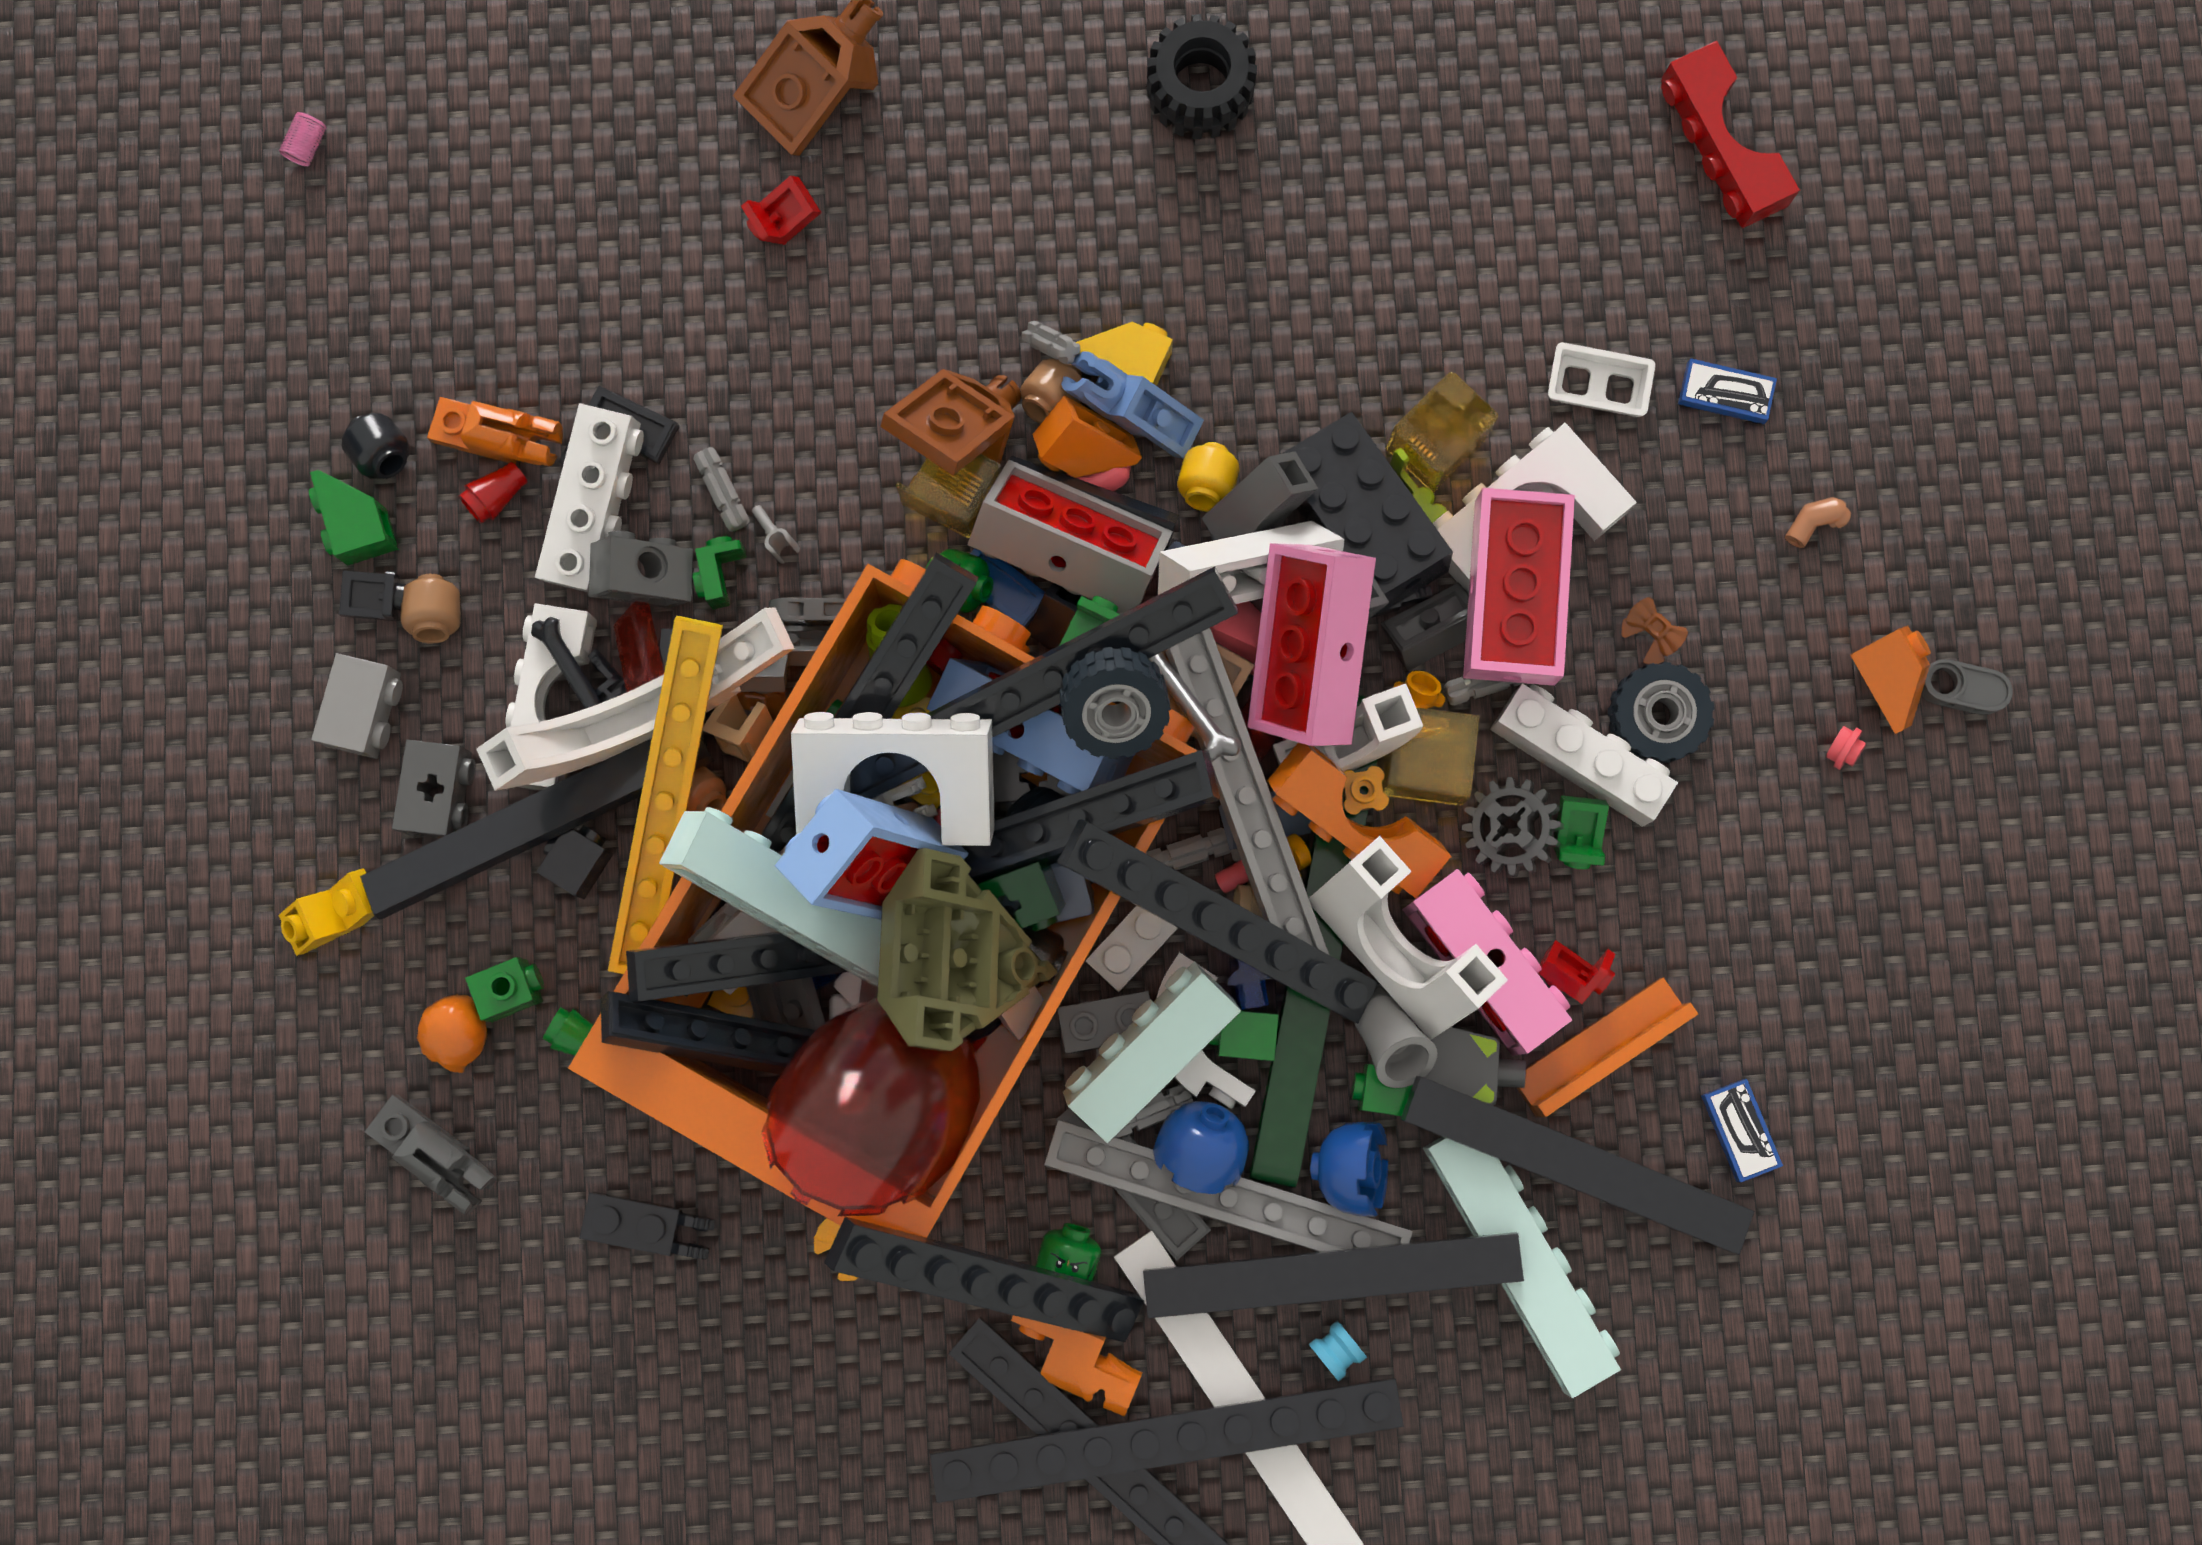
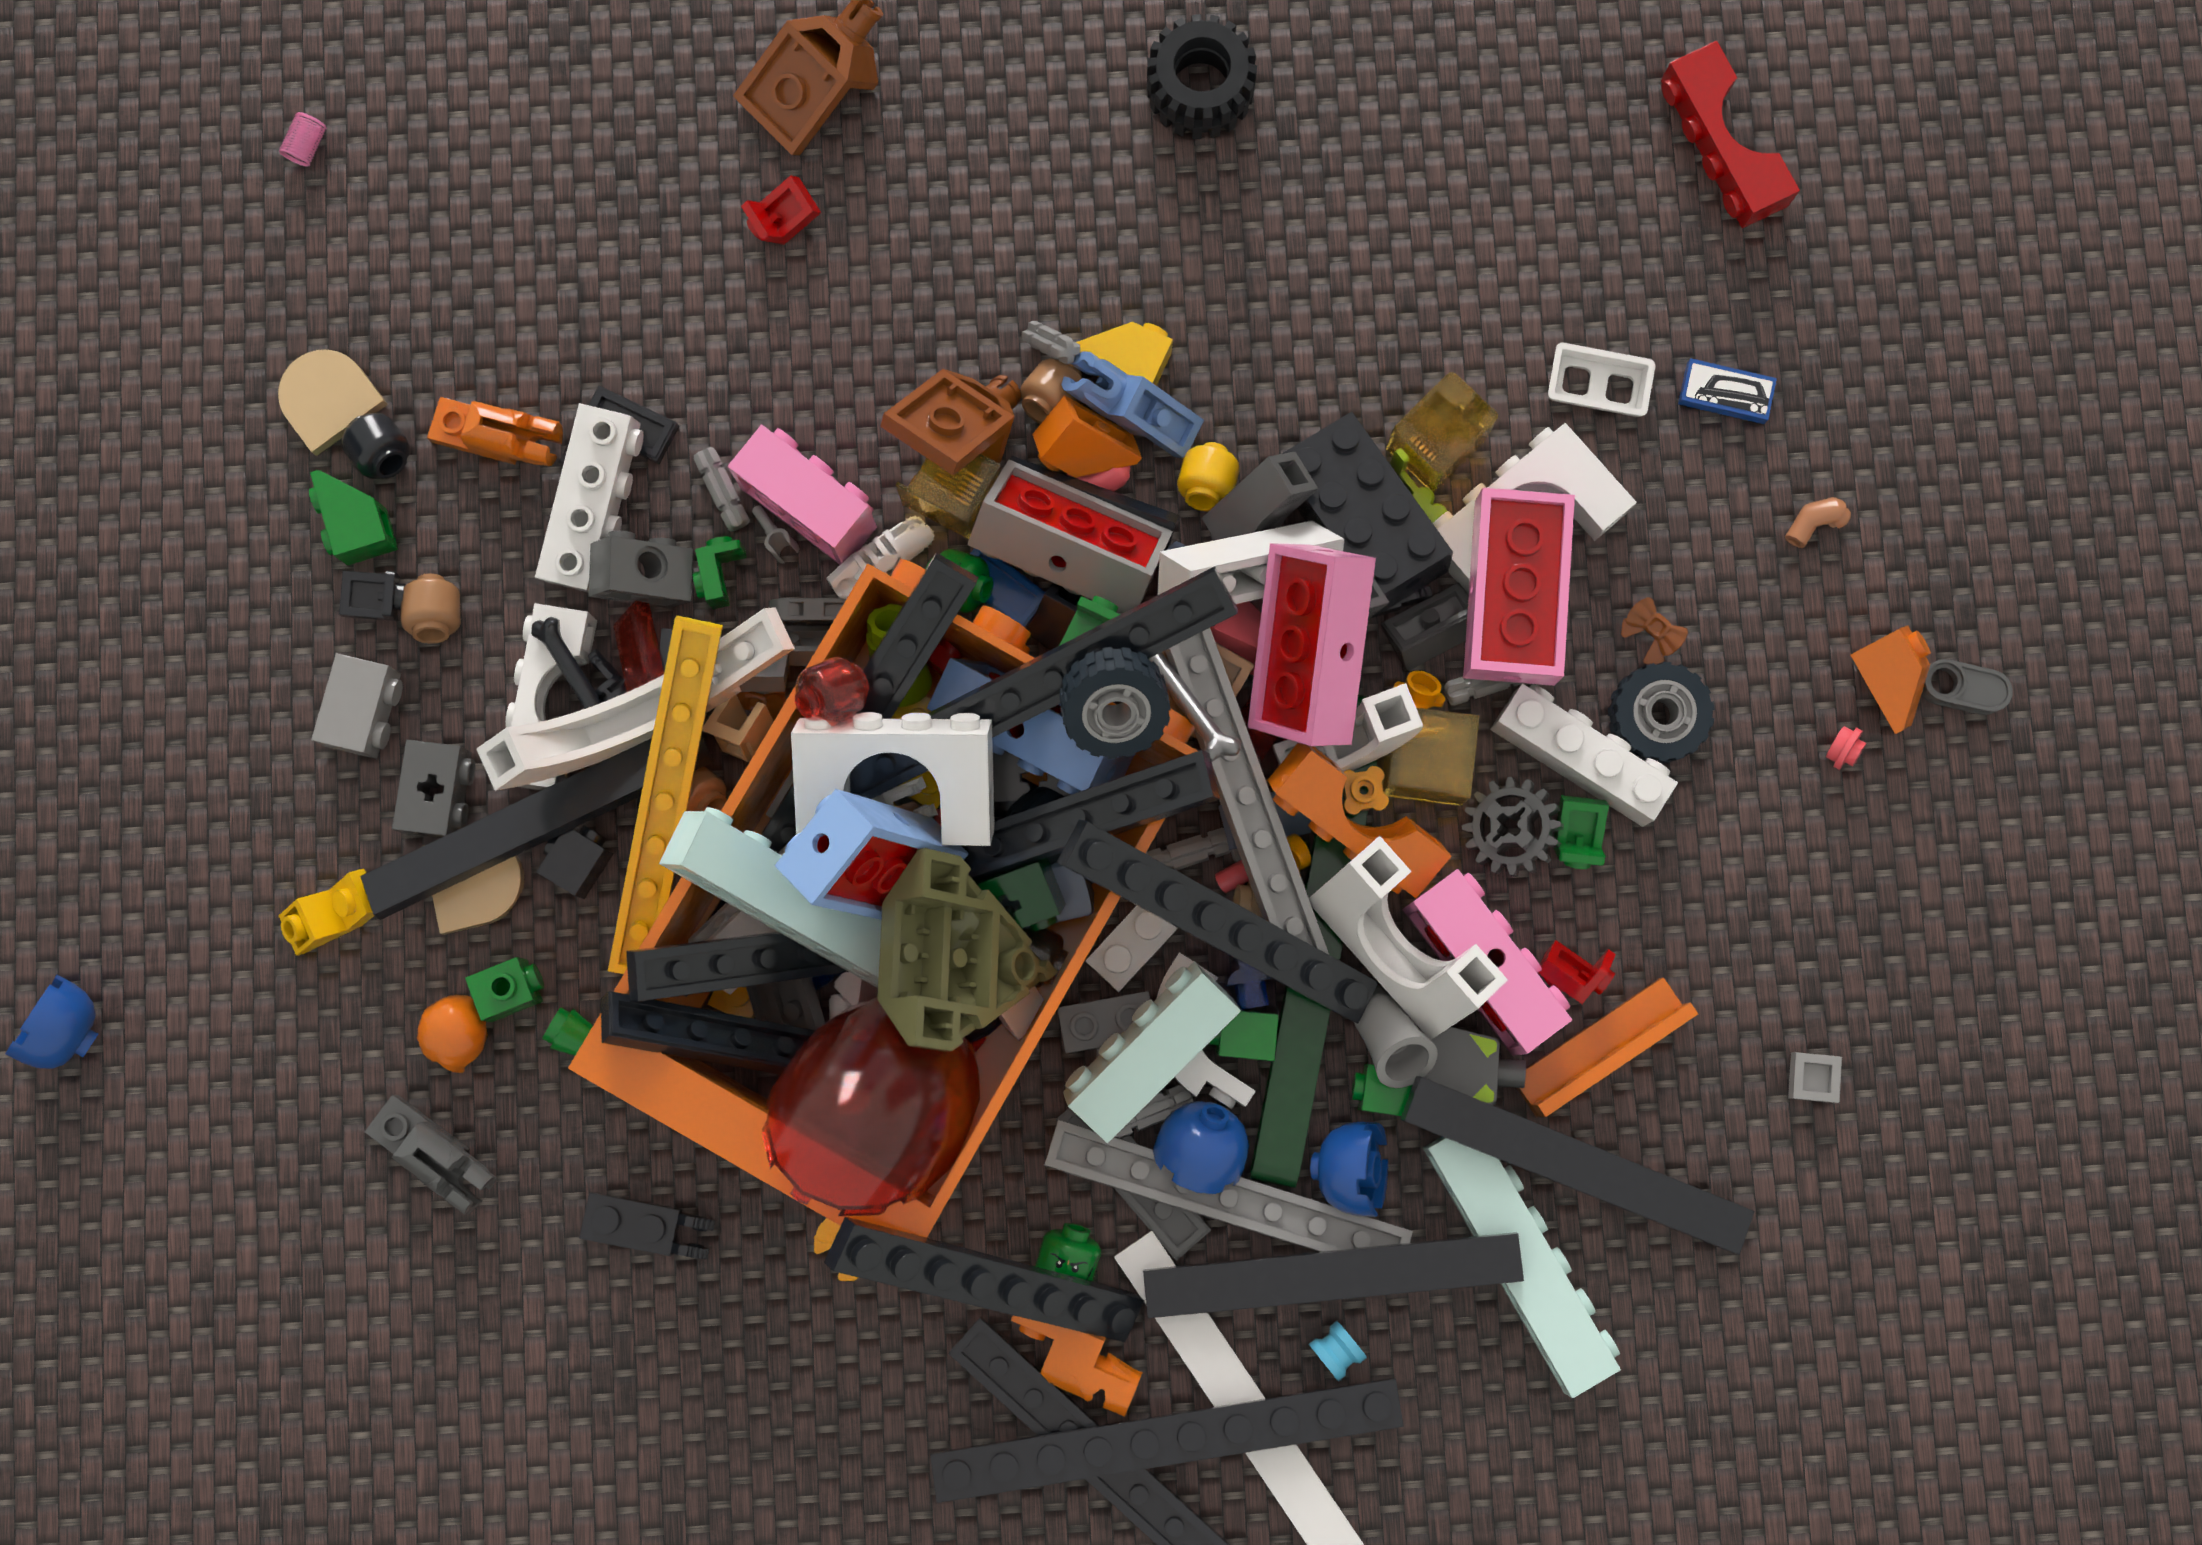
(56, 1027): none -> blue cylinder
(323, 395): none -> tan tile
(480, 898): none -> tan tile
(492, 492): red cone -> none
(803, 493): none -> bright pink brick
(831, 690): none -> clear red head
(883, 553): none -> white hinge
(1741, 1130): tile -> none
(1815, 1077): none -> light grey plate

